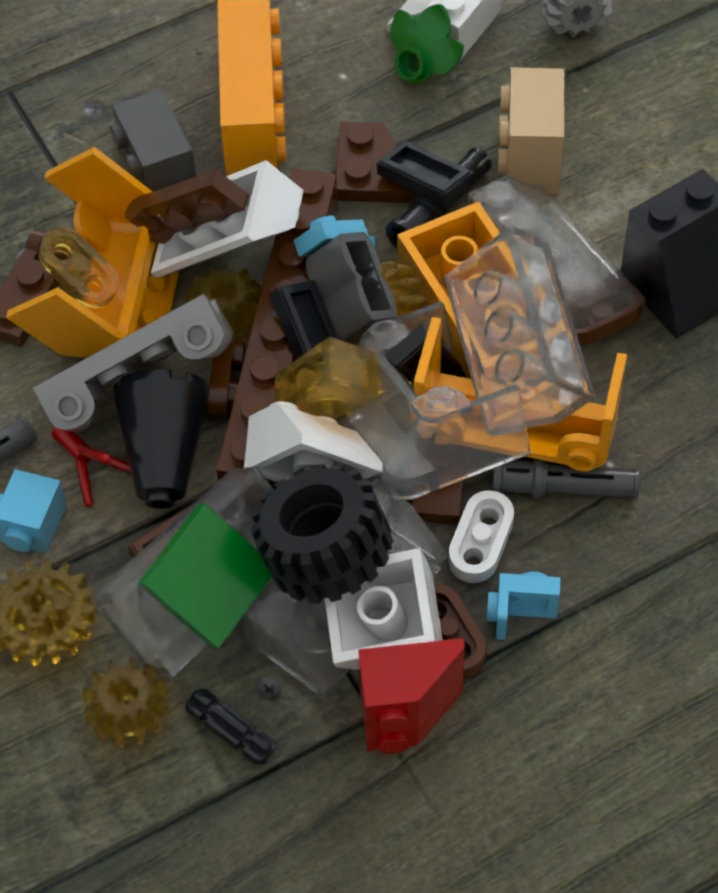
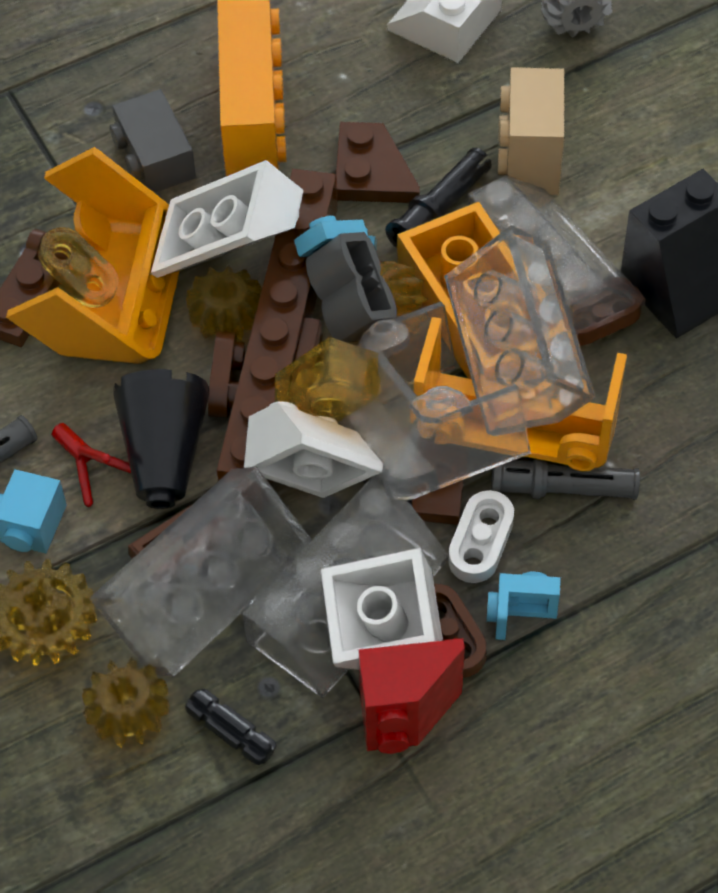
(74, 394): light grey piece -> none
(186, 205): reddish brown plate -> none
(207, 576): green tile -> none
(302, 316): black tile -> none
(322, 533): black tyre -> none
(407, 355): black tile -> none
(425, 173): black tile -> none
(428, 40): green plate -> none

